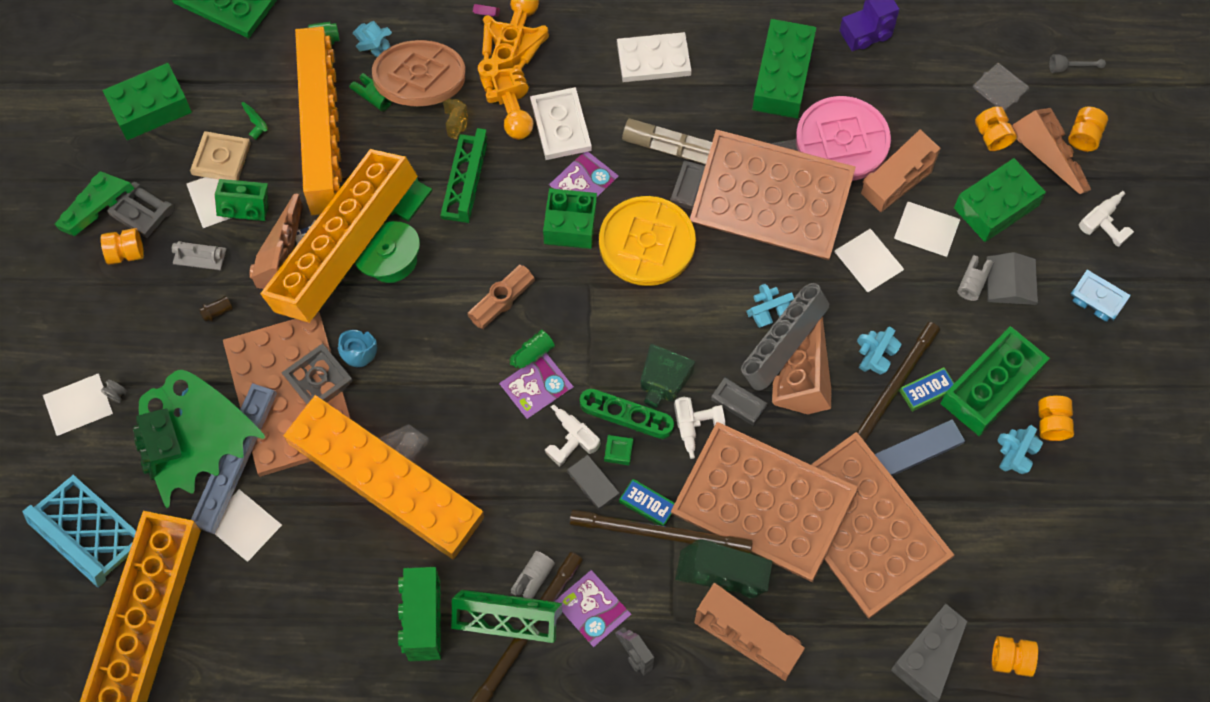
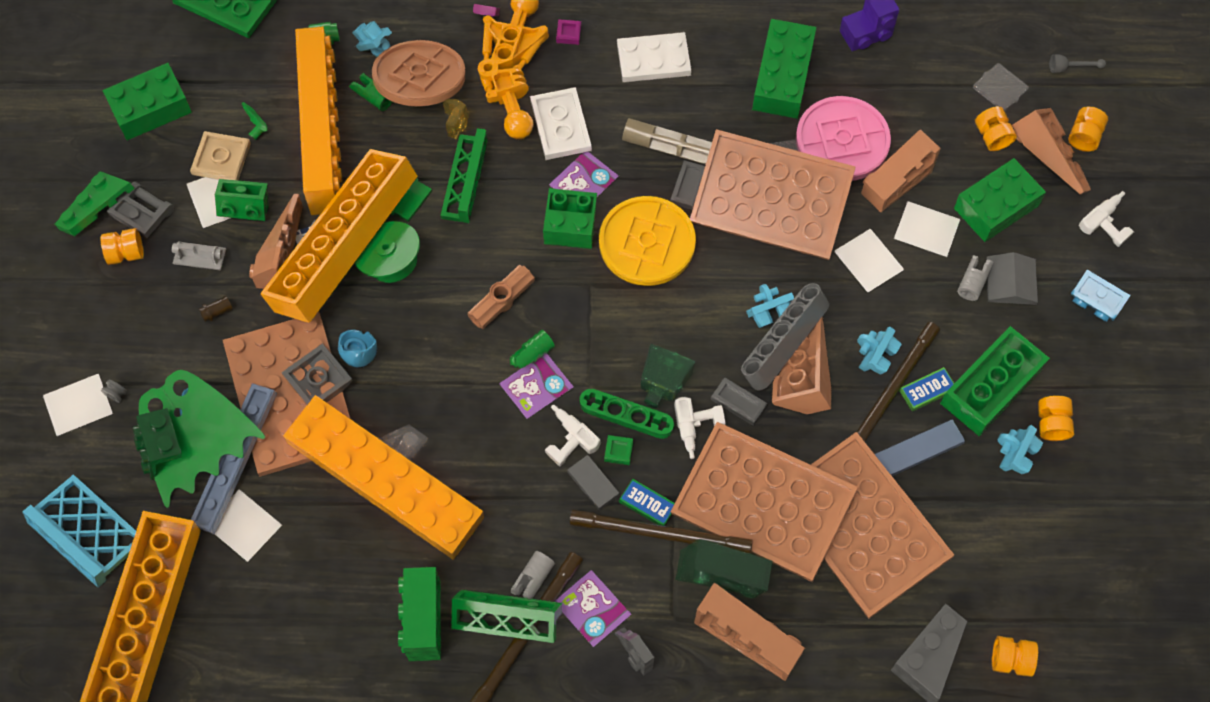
(568, 32): none -> magenta tile

